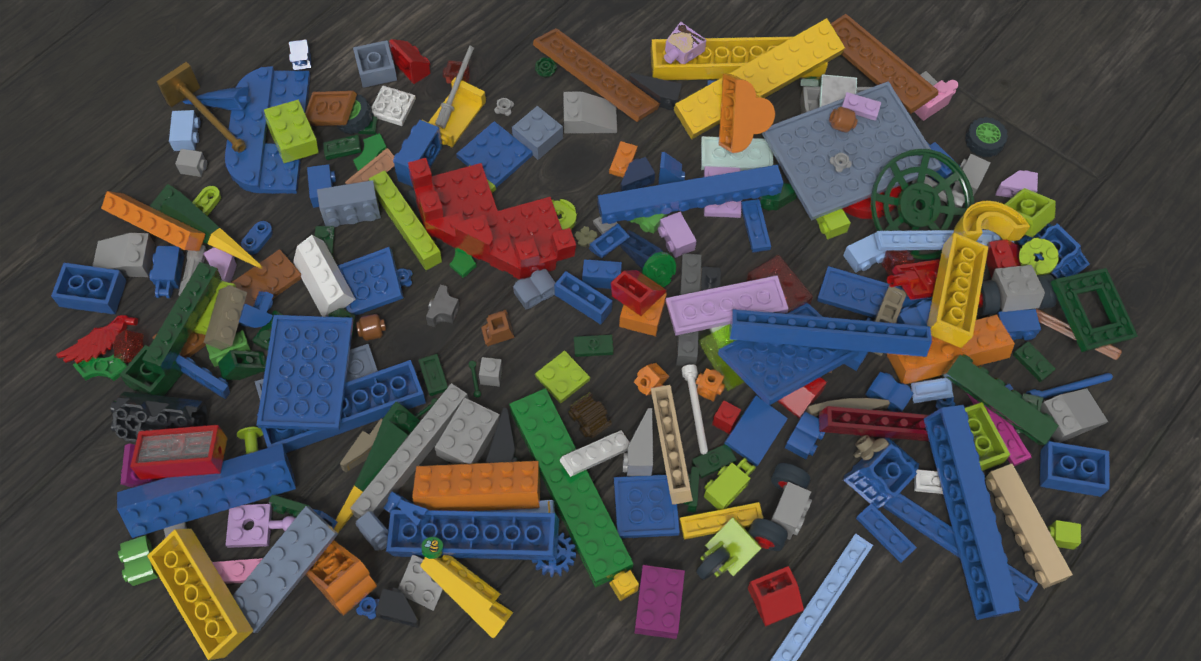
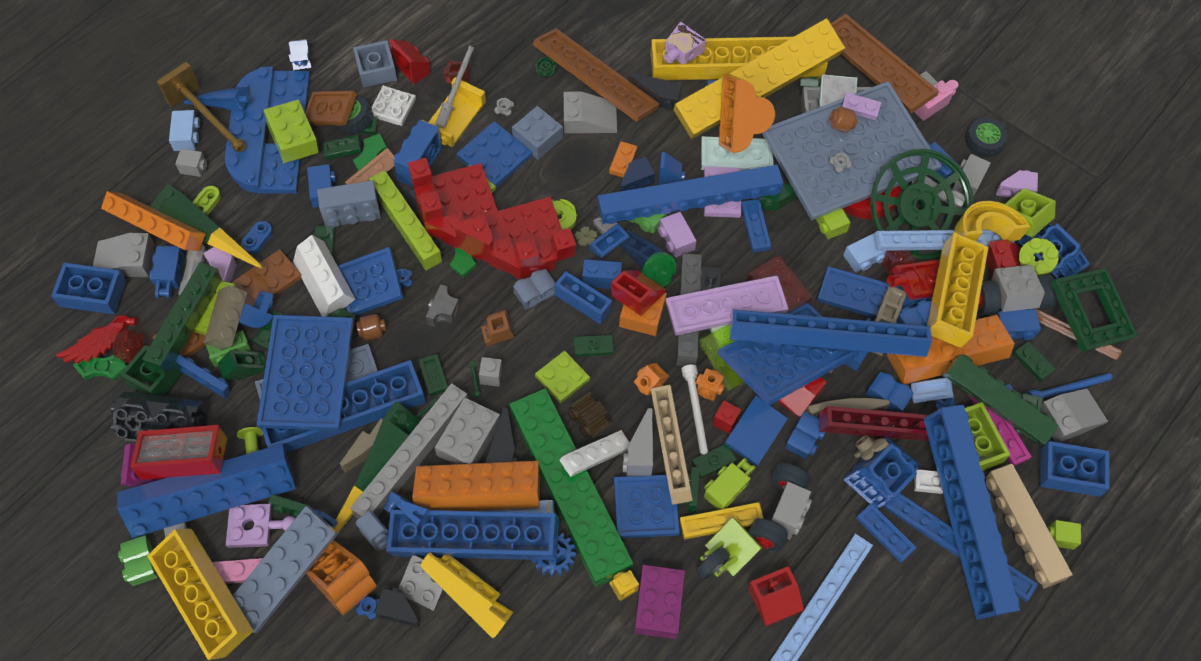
(432, 547): green tile -> none

